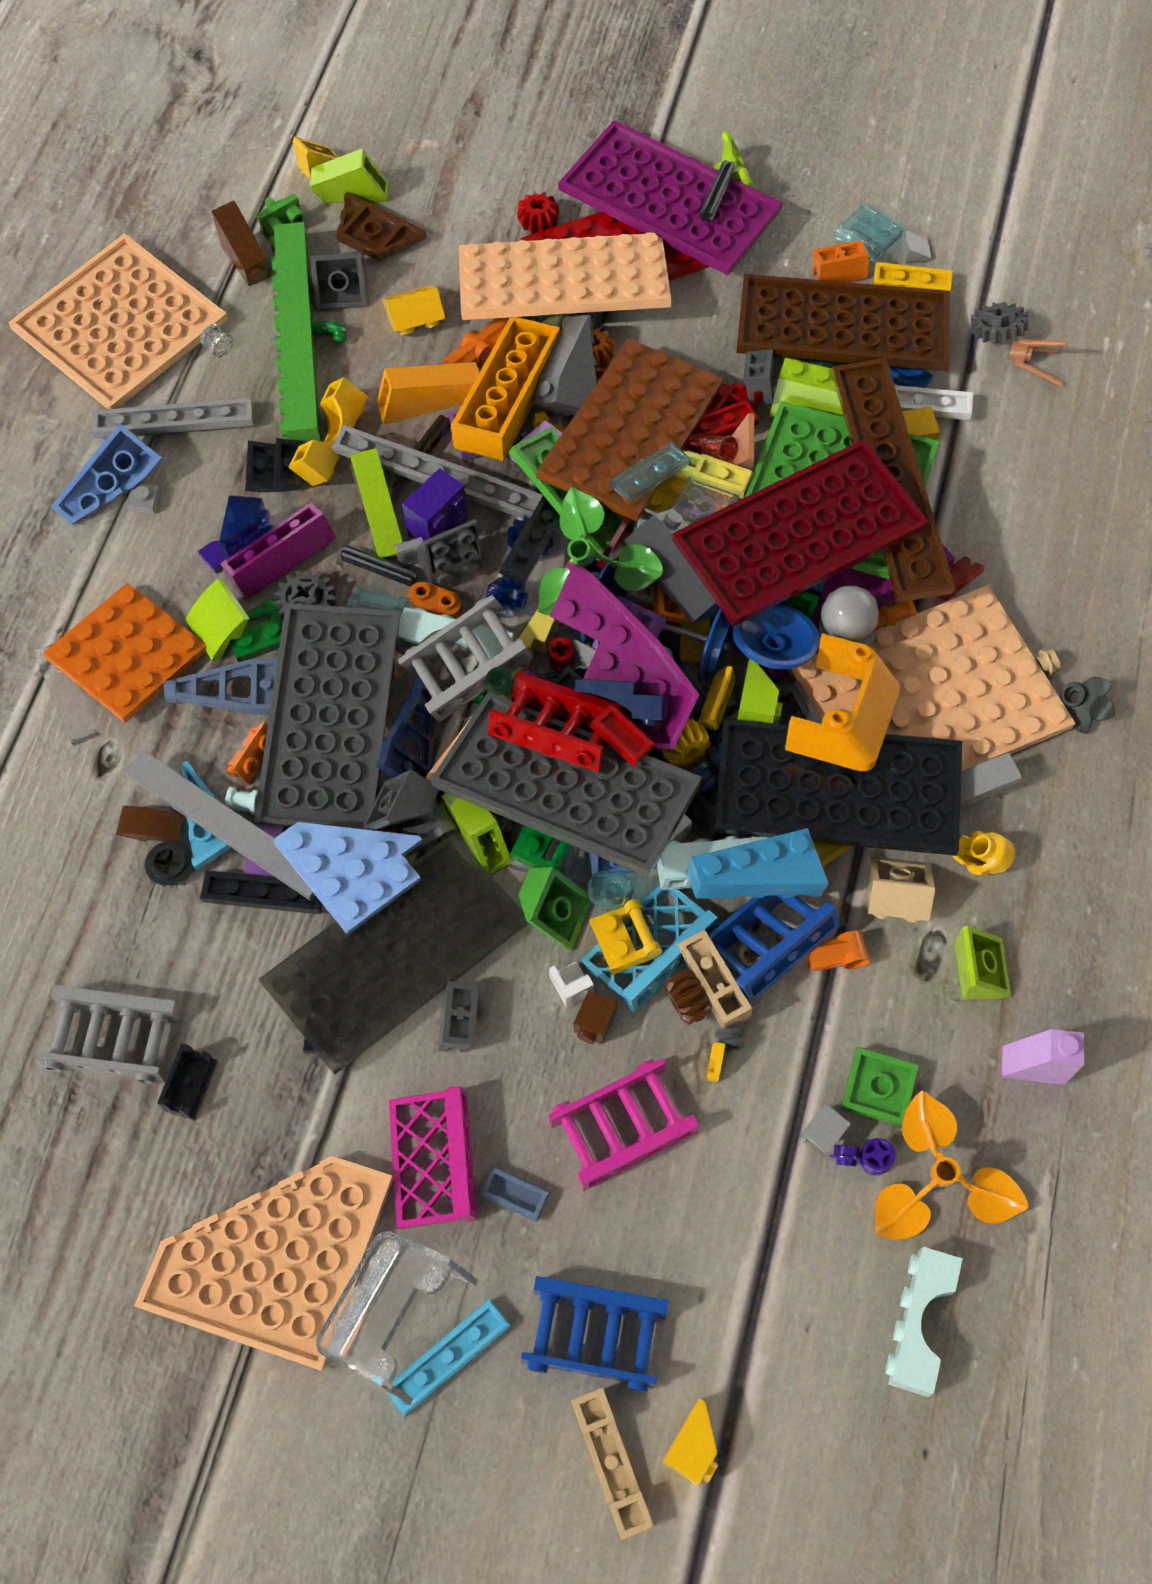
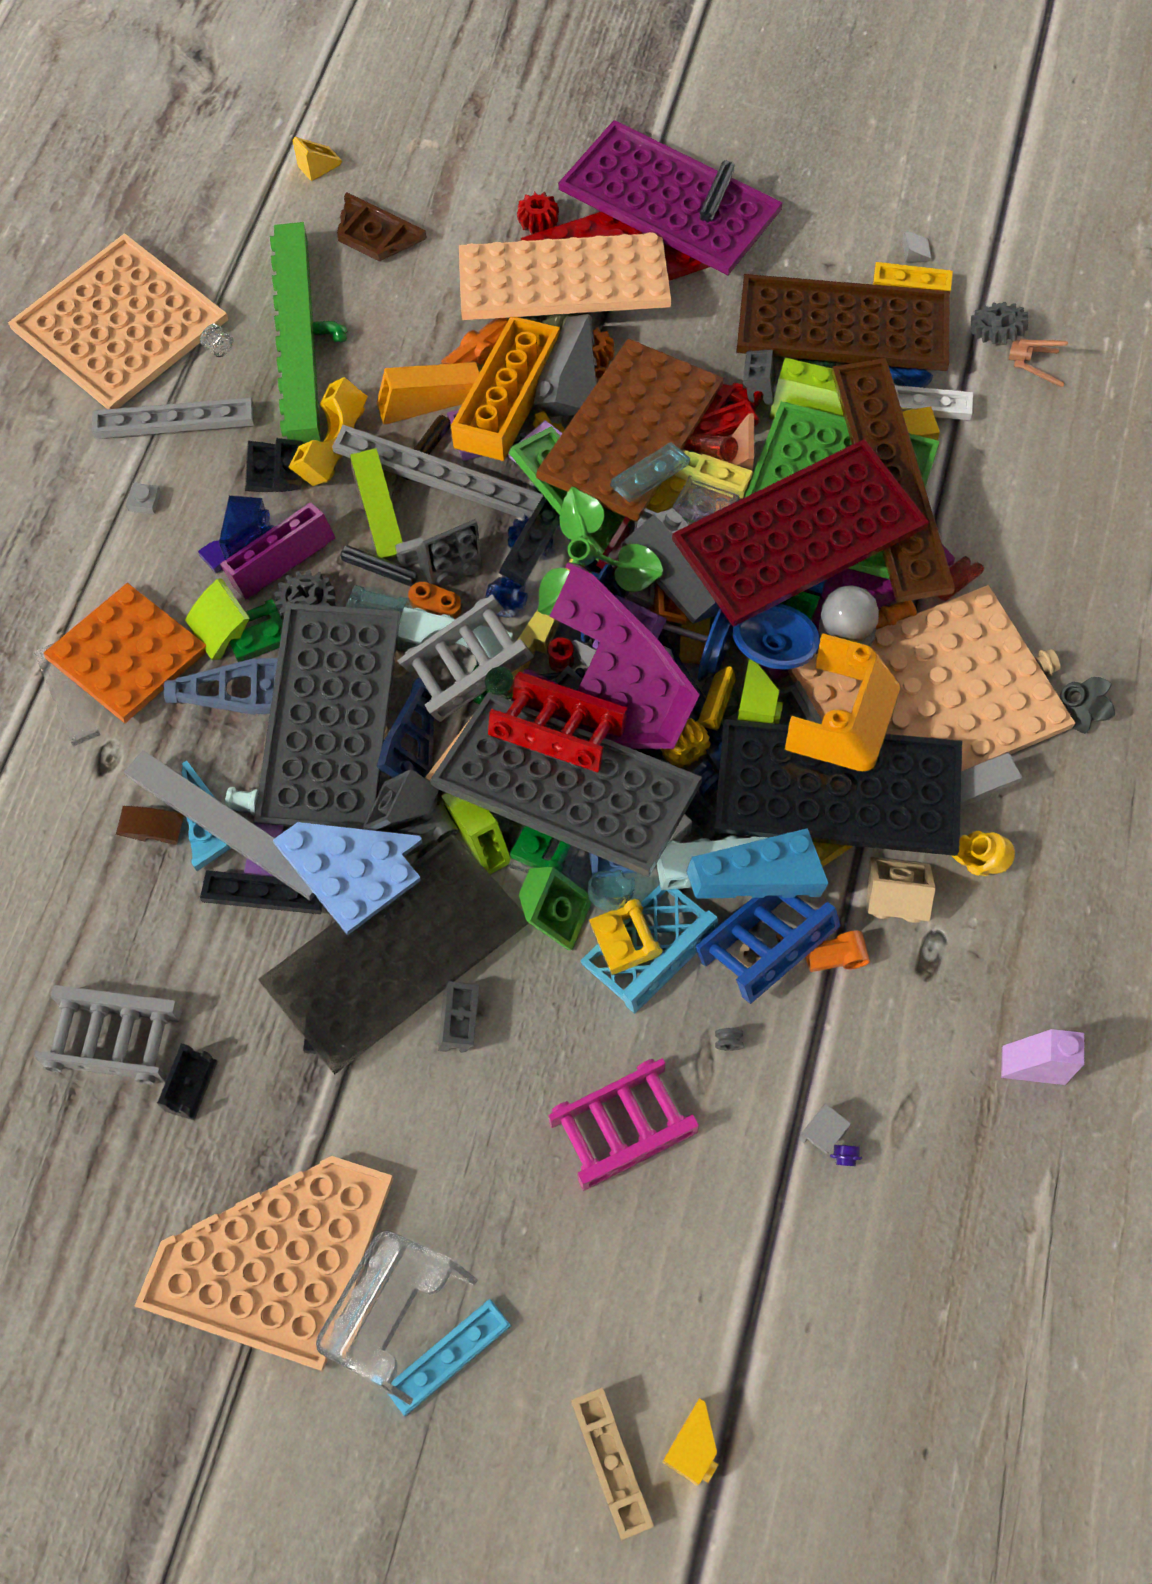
(110, 472): medium blue wedge -> none
(162, 854): pearl dark grey gear -> none
(240, 243): reddish brown slope -> none
(248, 762): orange hinge -> none
(279, 212): bright green hips -> none
(339, 279): dark grey slope -> none
(350, 174): lime slope -> none
(414, 309): yellow slope -> none
(435, 506): dark purple brick -> none
(460, 1158): dark pink fence -> none
(514, 1193): sand blue tile -> none
(571, 983): white panel -> none
(594, 1018): reddish brown brick -> none
(616, 1306): blue fence -> none
(622, 735): red tile -> none
(647, 707): dark blue slope -> none
(687, 996): reddish brown gear -> none
(715, 1062): yellow tile -> none
(724, 994): tan slope -> none
(732, 153): lime piece -> none
(841, 262): orange hinge -> none
(871, 226): clear light blue plate -> none
(879, 1087): bright green plate -> none
(880, 1151): dark purple wheel -> none
(914, 1364): light aqua arch -> none
(932, 1125): light orange plant -> none
(981, 965): lime slope -> none

